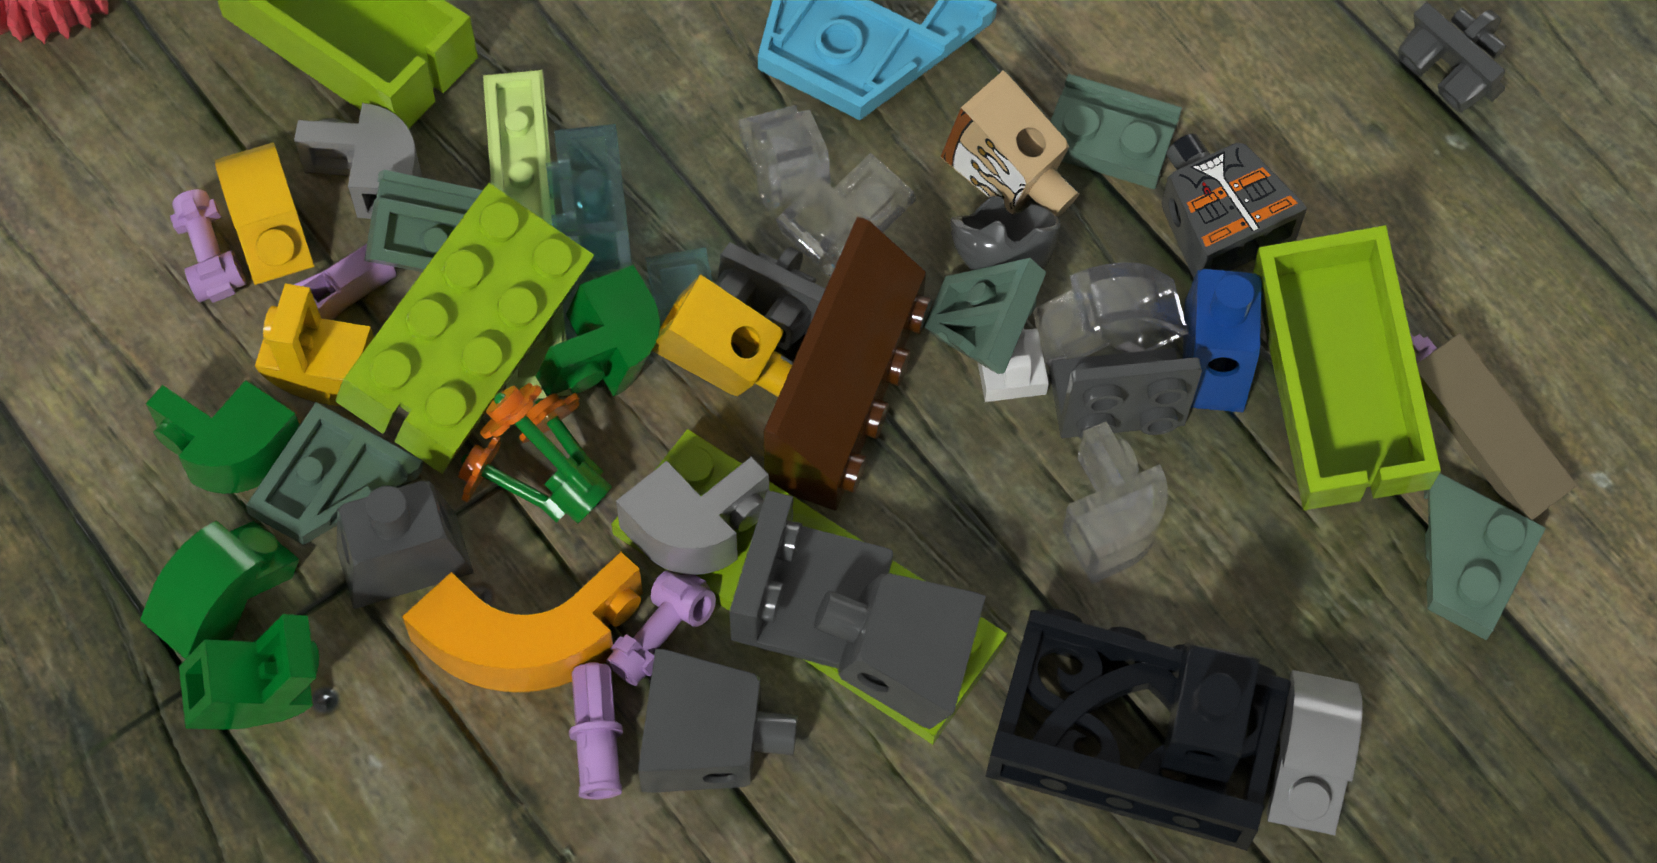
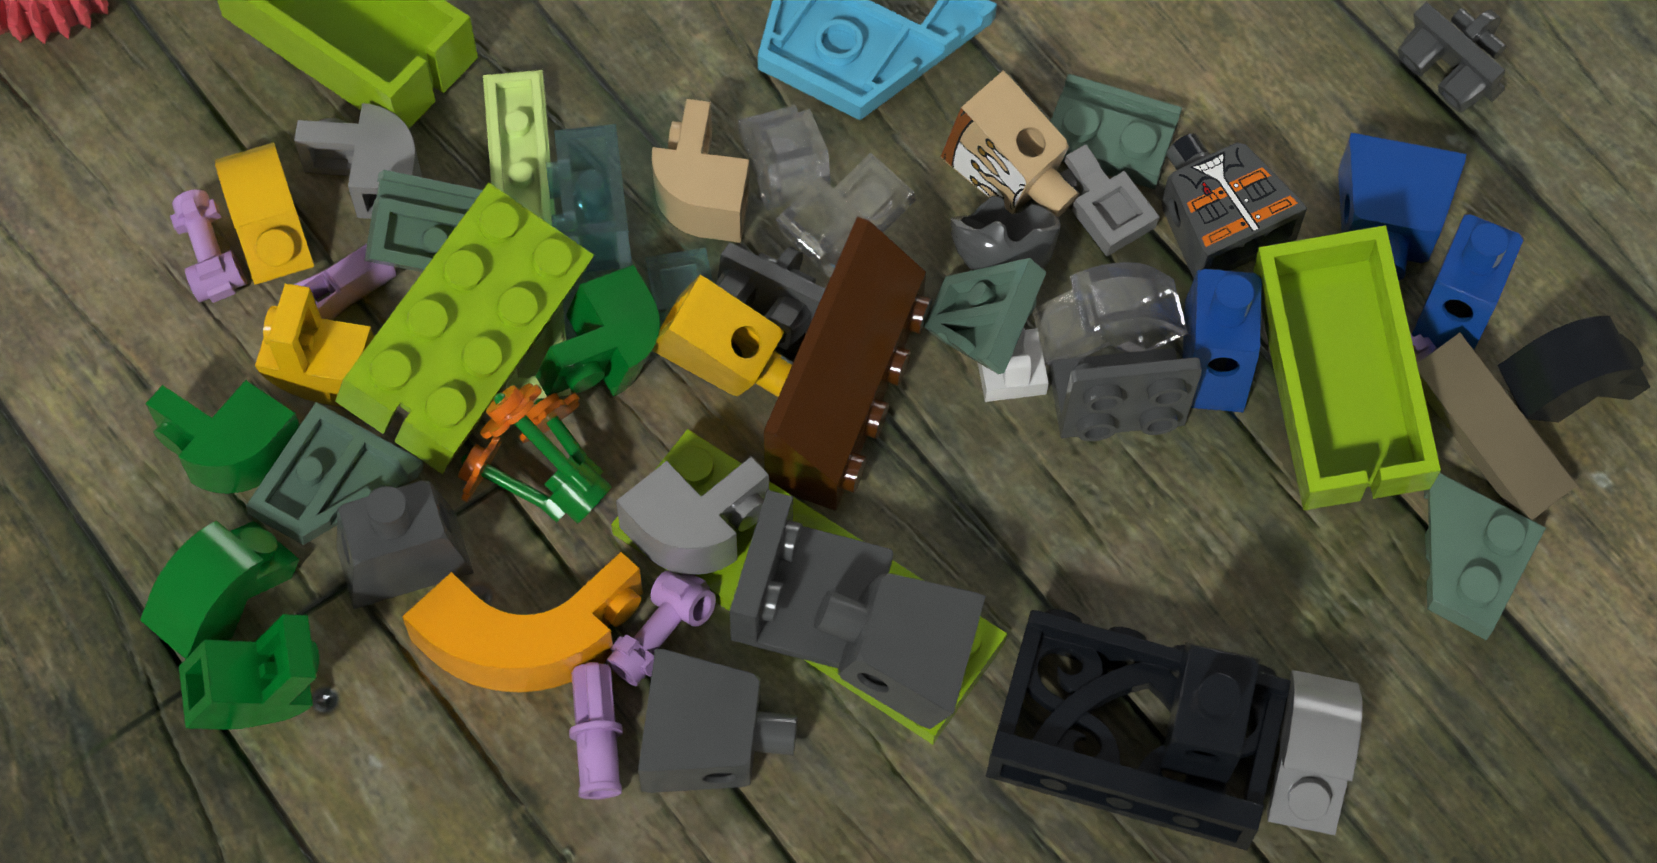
(697, 189): none -> tan brick
(1107, 208): none -> light grey plate
(1125, 512): clear brick -> none
(1400, 188): none -> blue torso
(1473, 273): none -> blue torso
(1572, 368): none -> black brick

